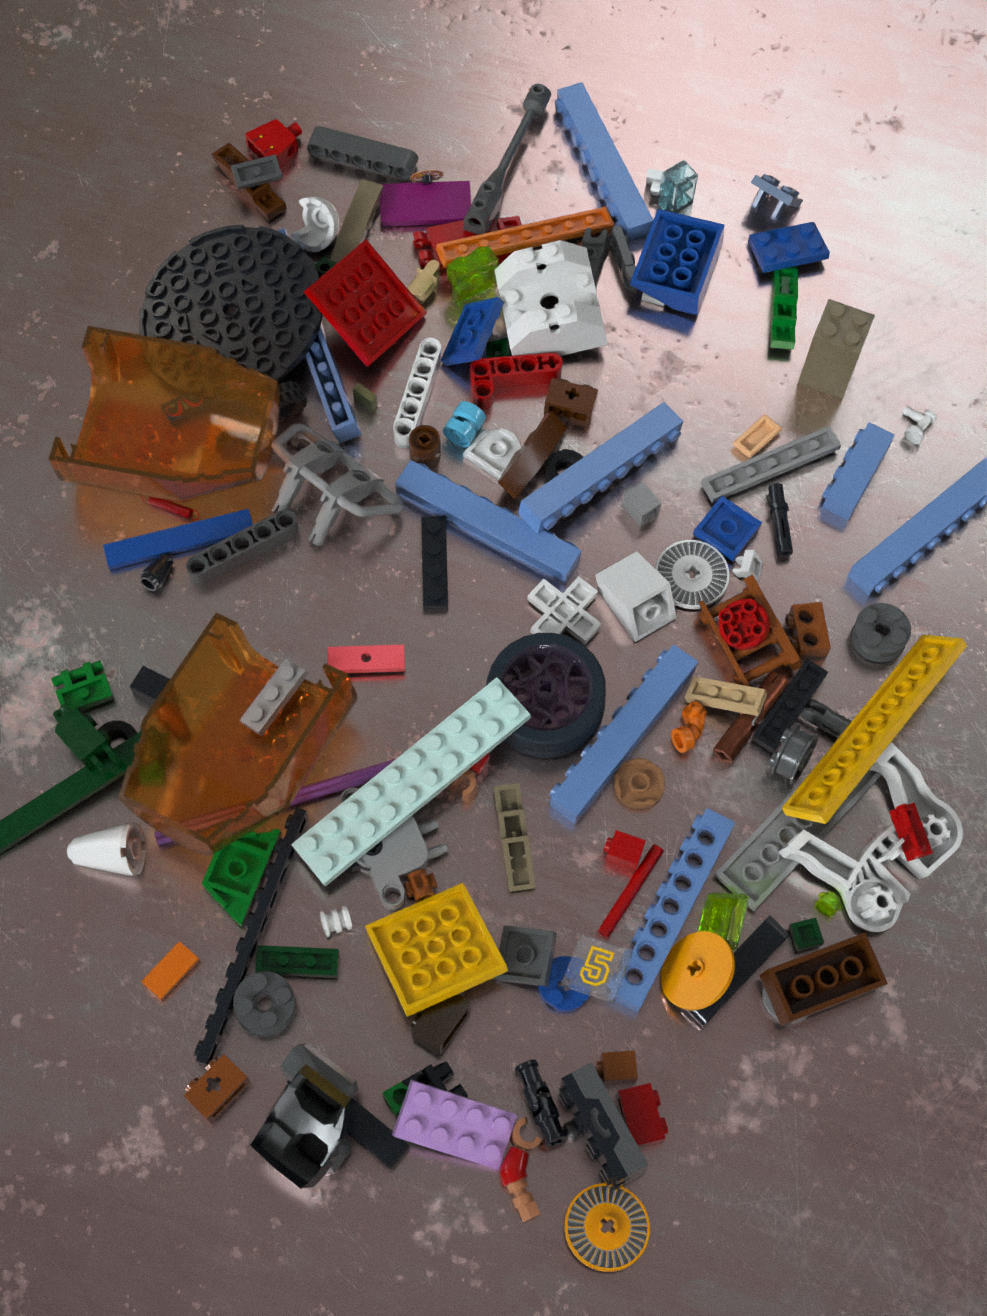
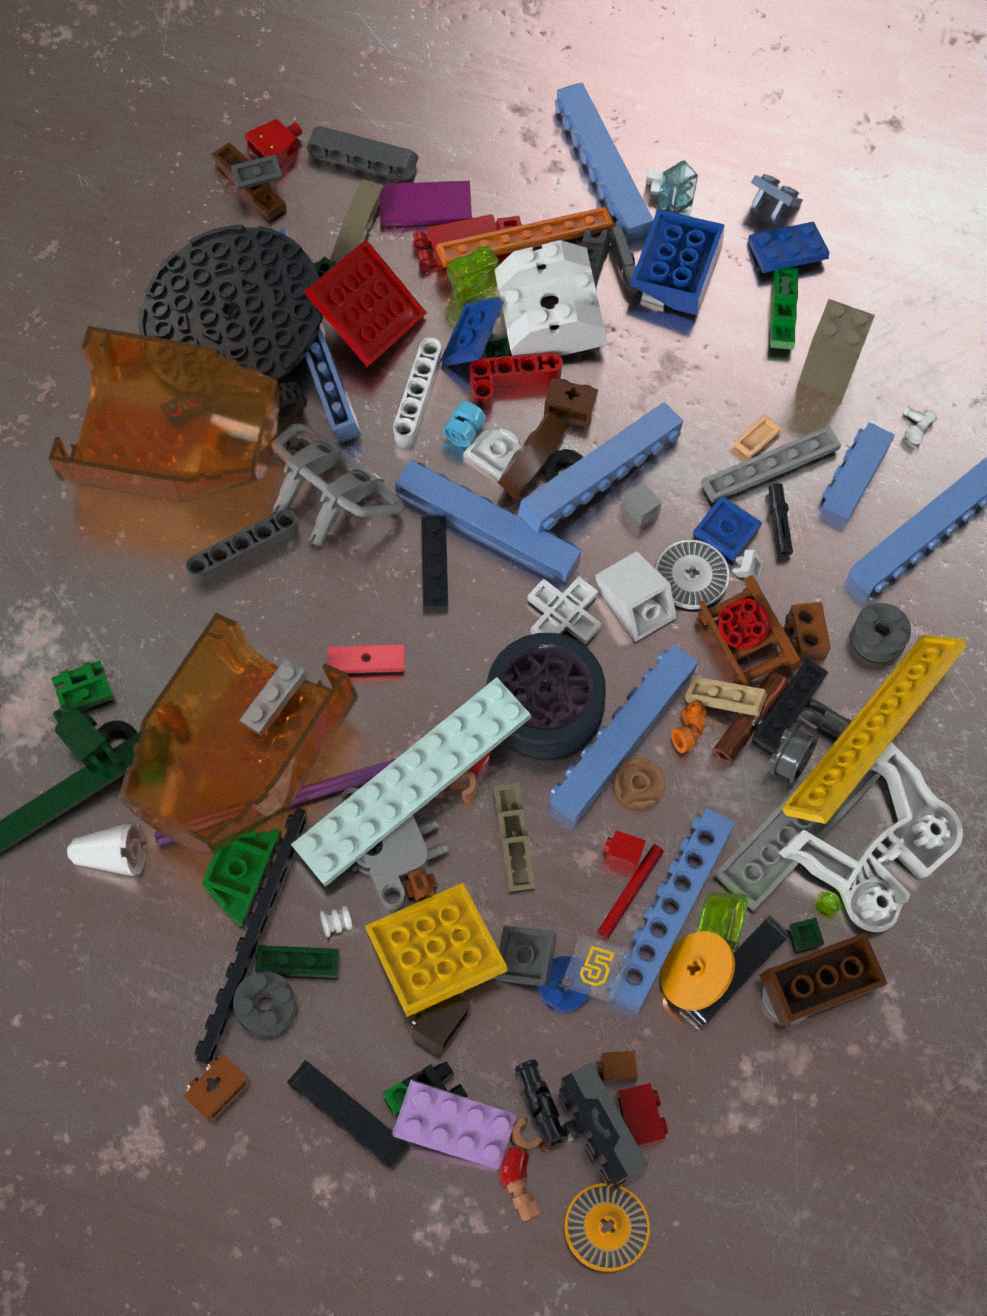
(148, 685): black brick -> none
(156, 573): black cone -> none
(170, 971): orange tile -> none
(172, 507): red piece -> none
(175, 539): blue tile -> none
(309, 1118): dark grey piece -> none
(320, 224): white hair -> none
(365, 398): olive tile -> none
(425, 281): tan arm -> none
(425, 445): reddish brown wheel -> none
(426, 177): piece -> none
(490, 192): dark grey bar -> none
(910, 828): red hinge -> none

